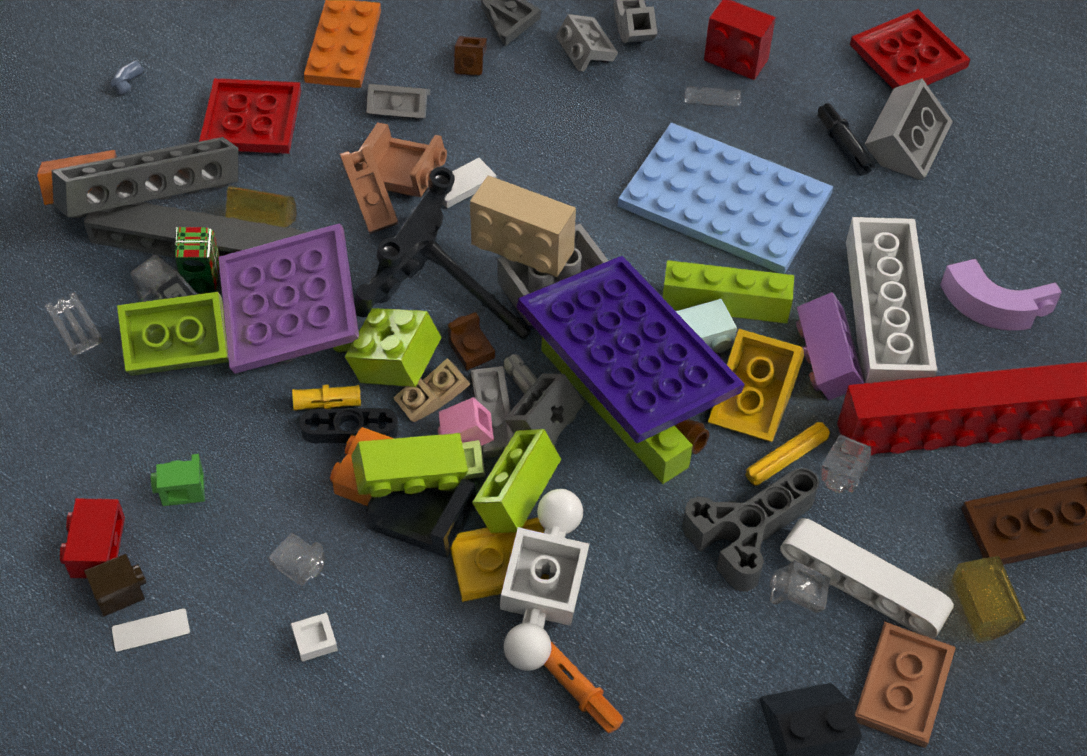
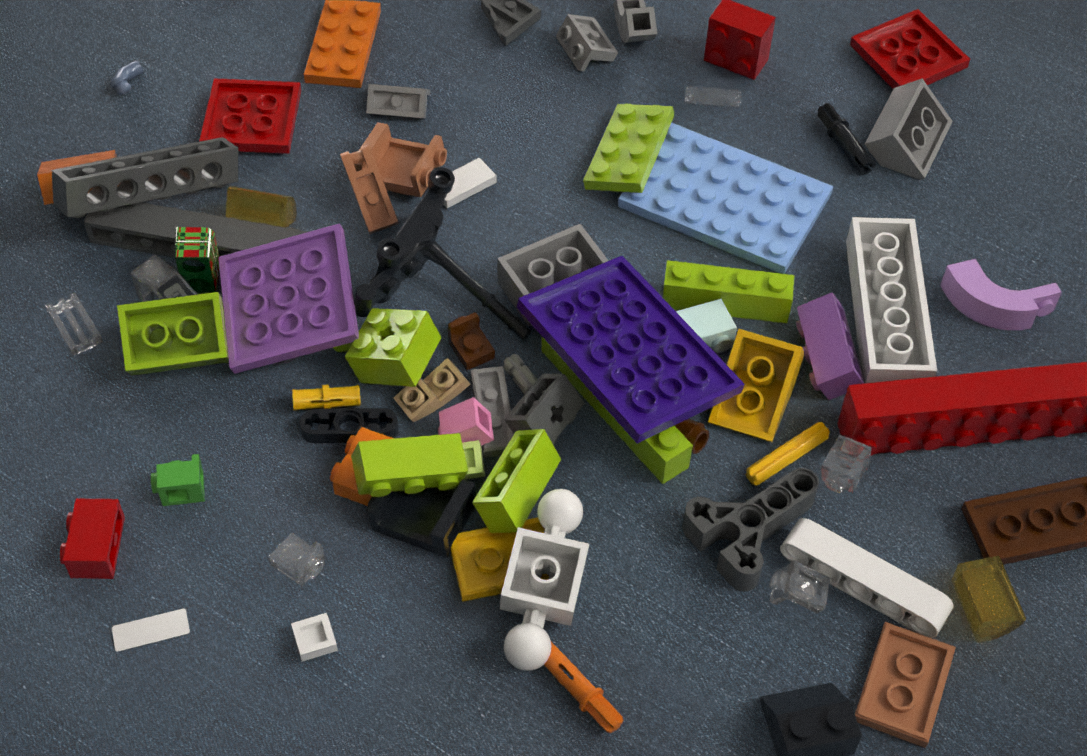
(116, 584): dark brown brick -> none
(469, 55): reddish brown bracket -> none
(522, 225): tan brick -> none
(629, 148): none -> lime plate

